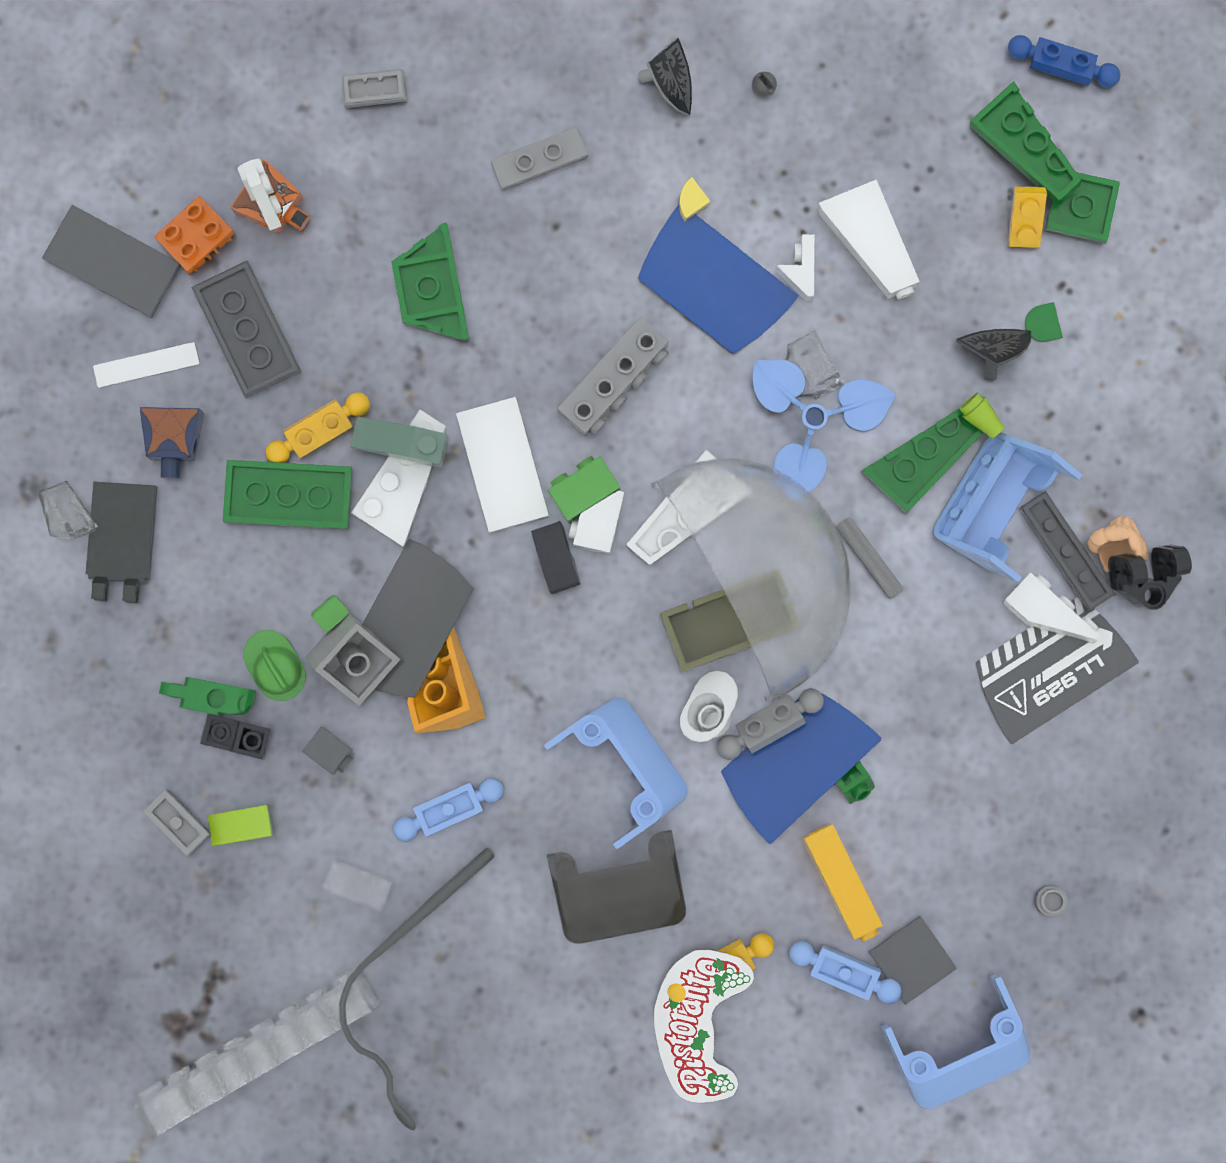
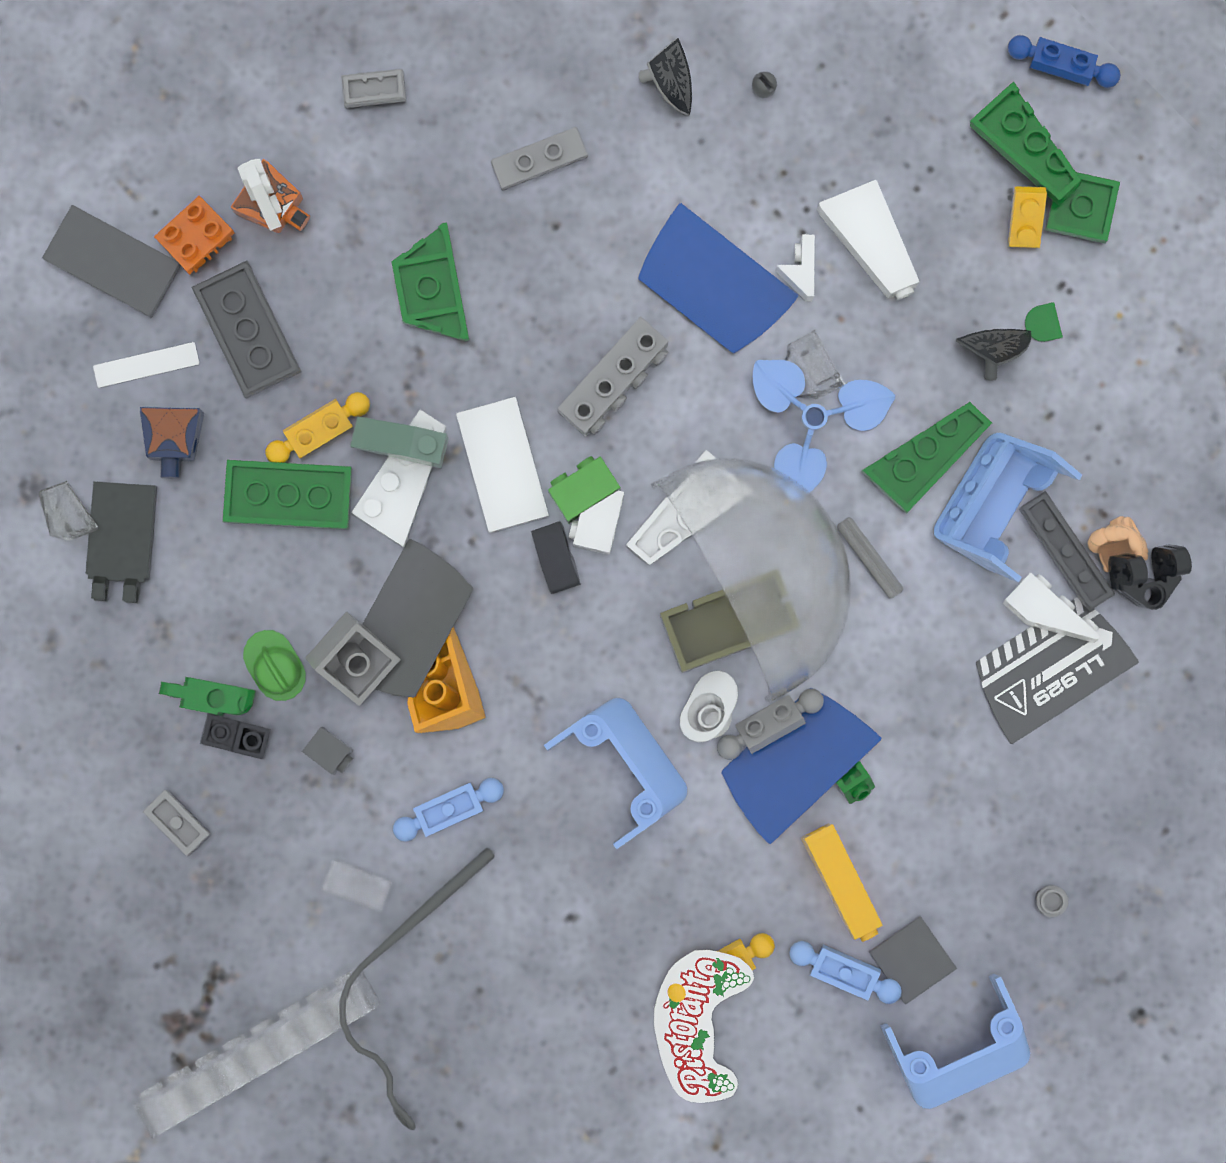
(240, 825): lime slope -> none
(330, 613): bright green slope -> none
(619, 897): clear smoke windscreen -> none
(692, 199): light yellow tile -> none
(981, 414): lime cone -> none

